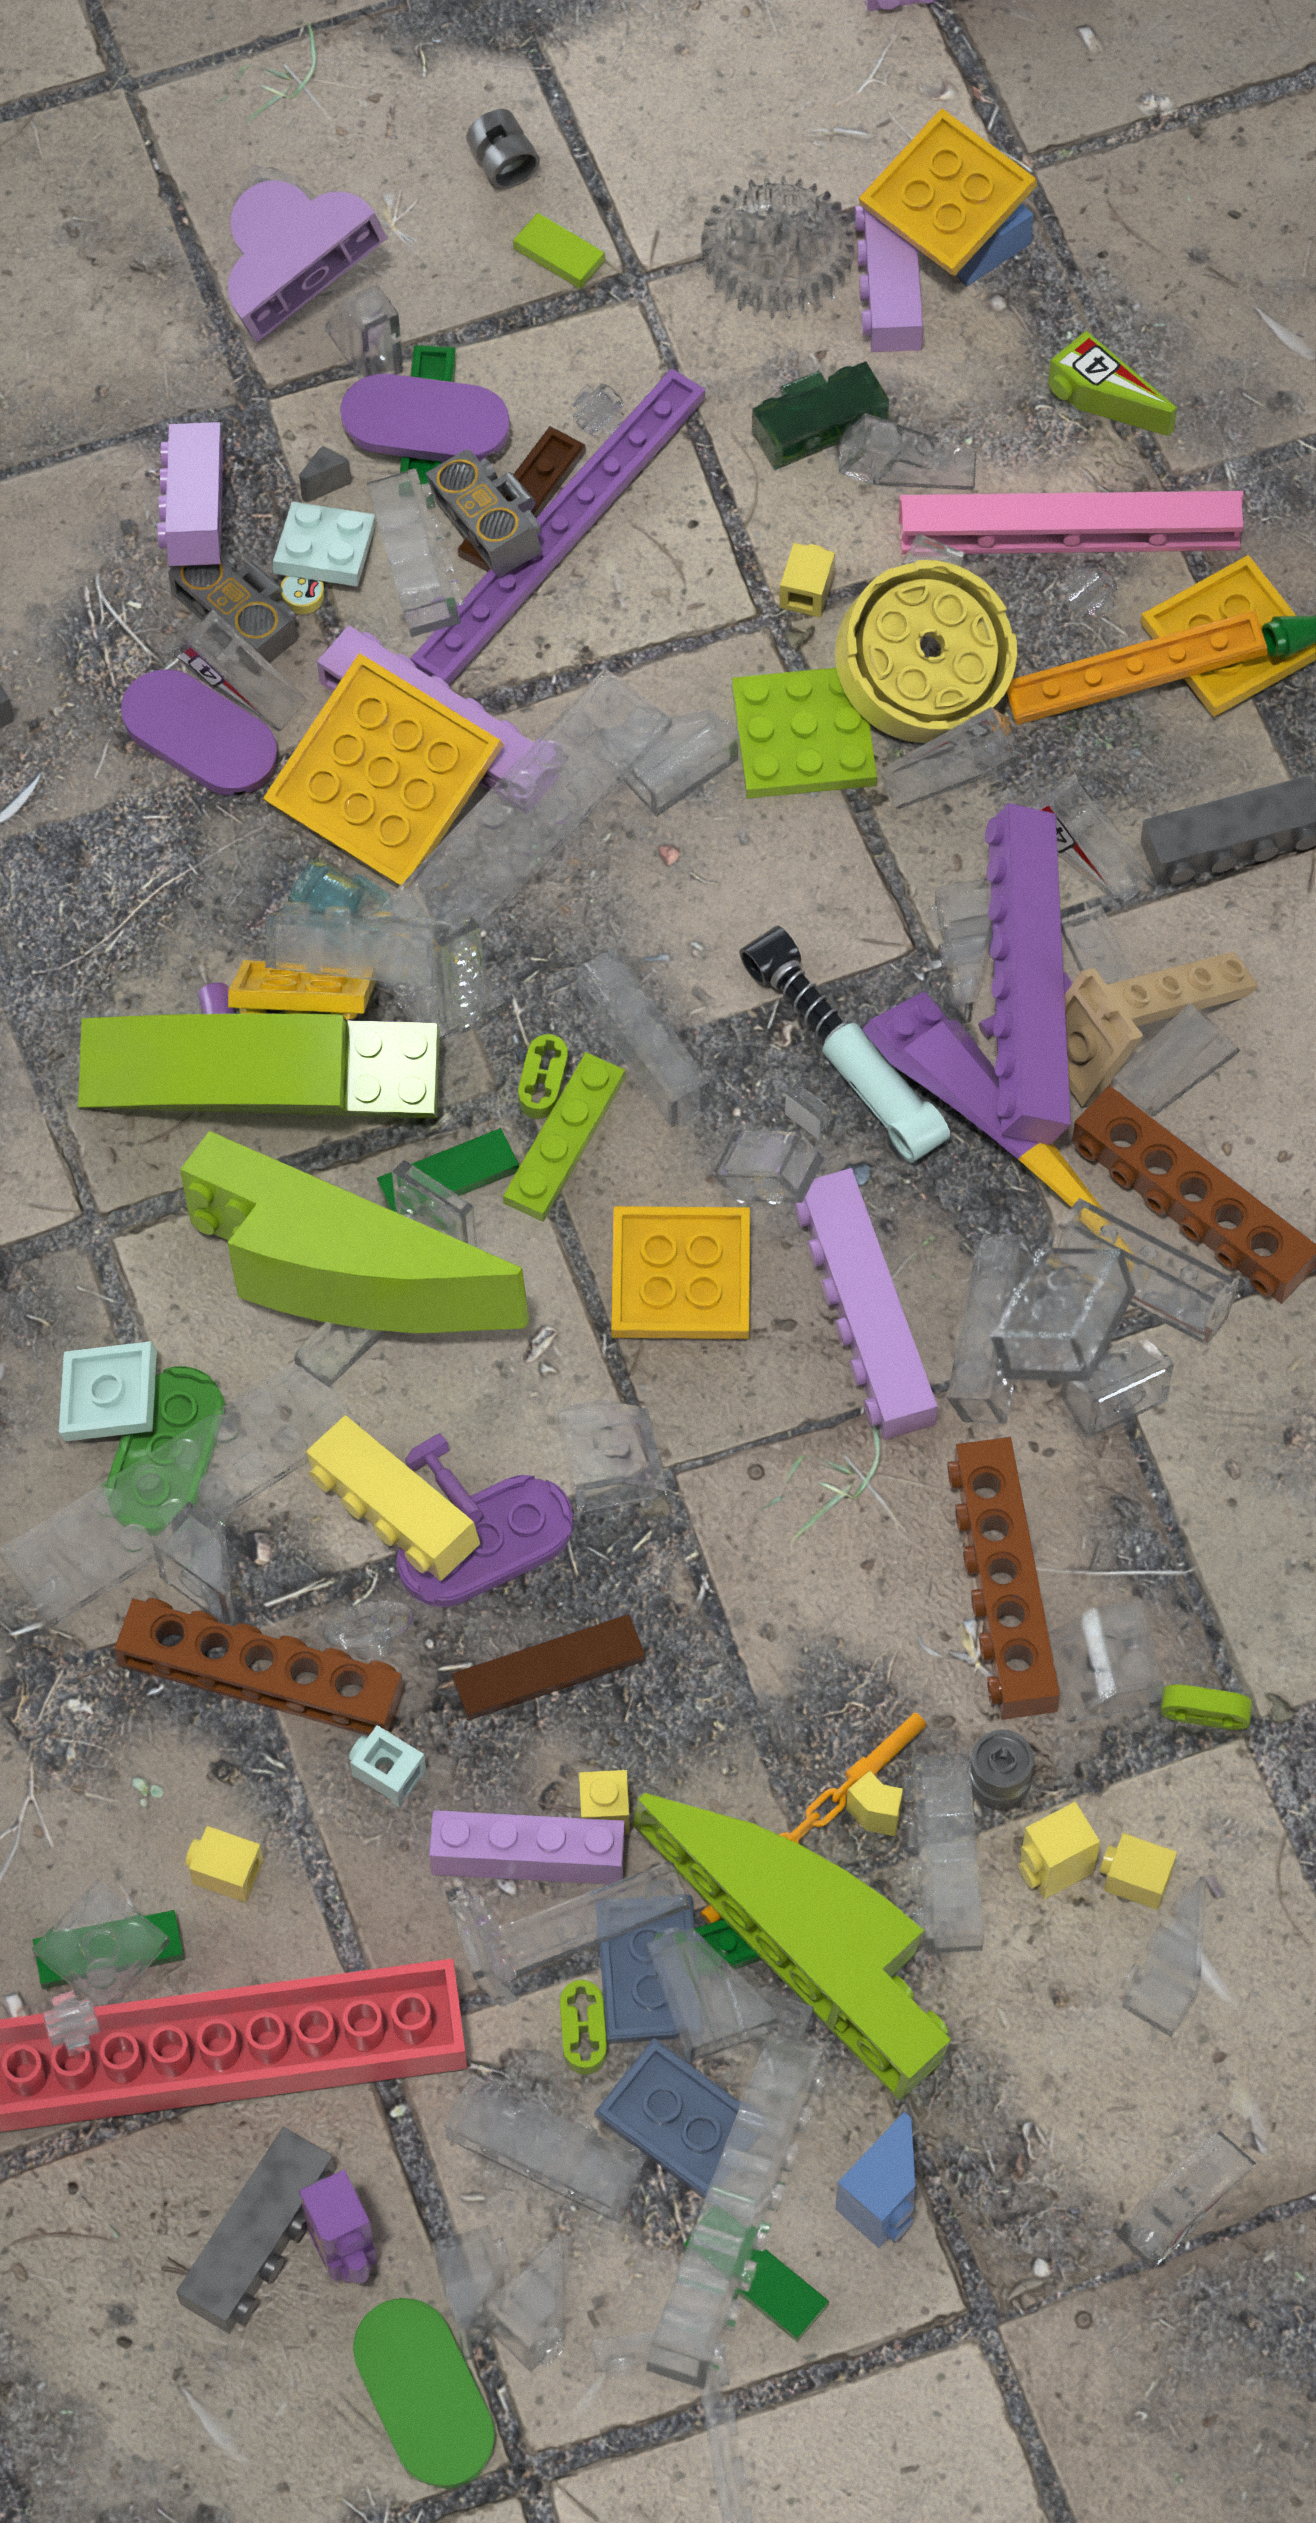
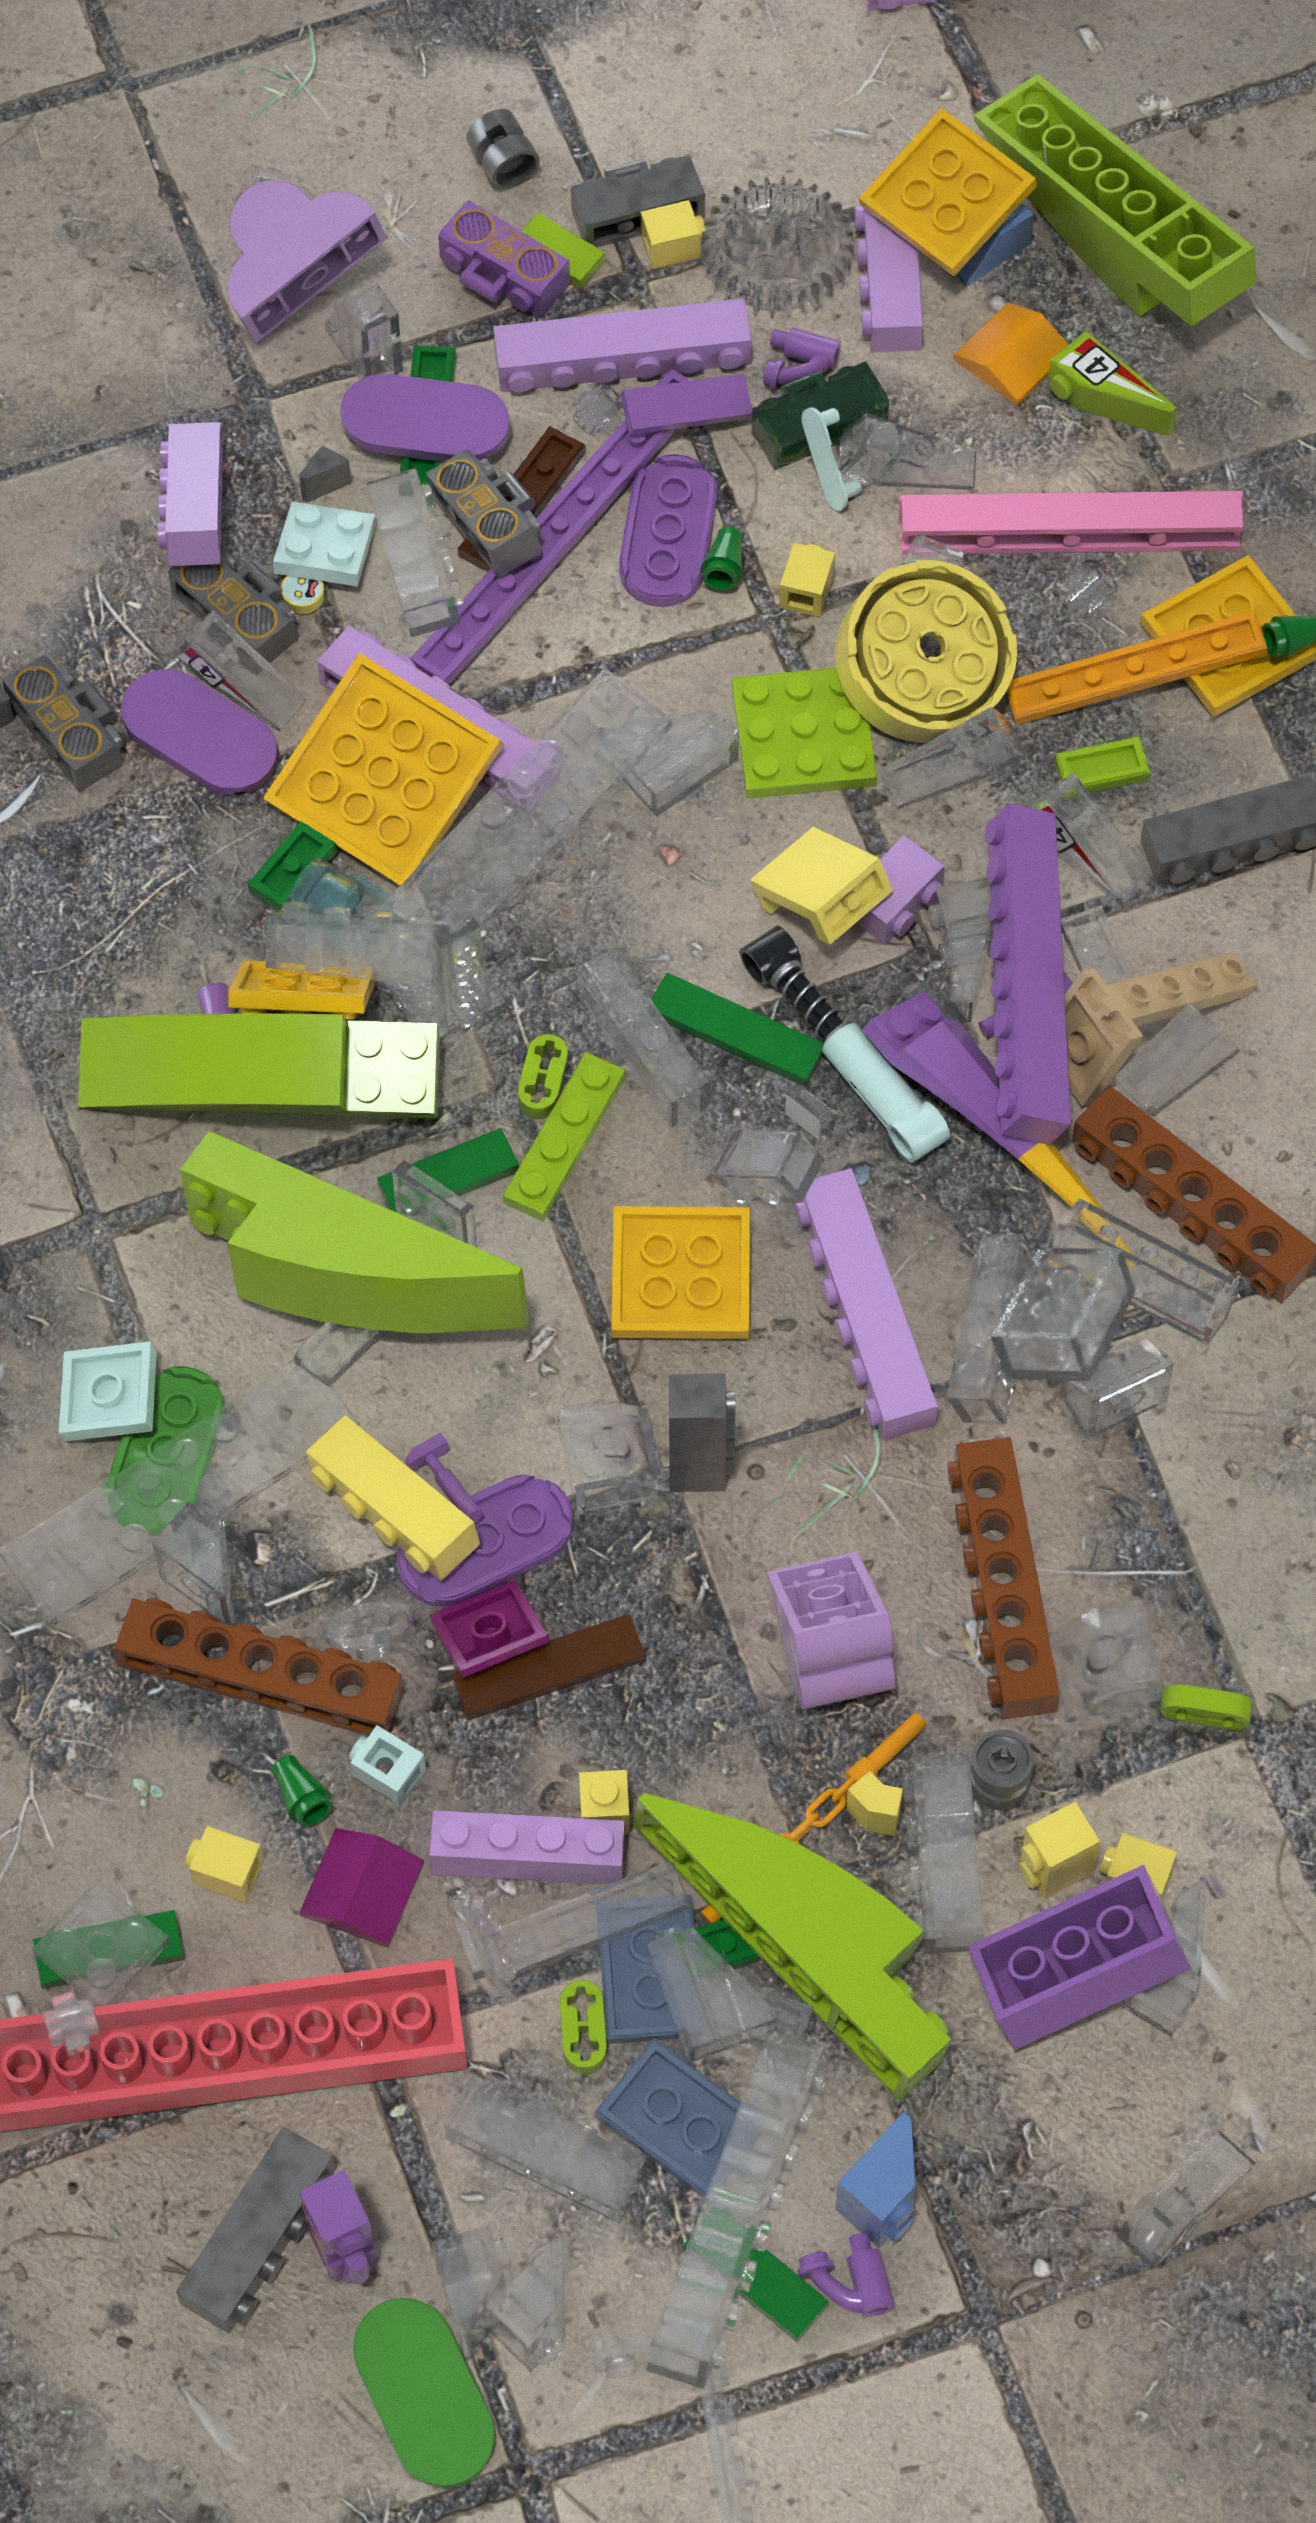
(54, 716): none -> flat silver piece
(282, 869): none -> green plate
(302, 1793): none -> green cone
(362, 1886): none -> magenta slope
(488, 1628): none -> magenta slope
(502, 260): none -> medium lavender piece
(611, 206): none -> flat silver piece
(622, 345): none -> lavender brick
(667, 530): none -> medium lavender tile
(671, 234): none -> light yellow brick
(686, 404): none -> medium lavender tile
(700, 1432): none -> flat silver brick
(723, 563): none -> green cone
(737, 1029): none -> green tile
(816, 350): none -> medium lavender plant
(819, 442): none -> light aqua piece
(823, 882): none -> light yellow panel
(833, 1630): none -> lavender brick
(871, 2286): none -> medium lavender plant
(914, 882): none -> lavender brick
(1012, 351): none -> light orange slope
(1079, 1957): none -> medium lavender brick
(1105, 764): none -> lime tile
(1117, 208): none -> lime slope

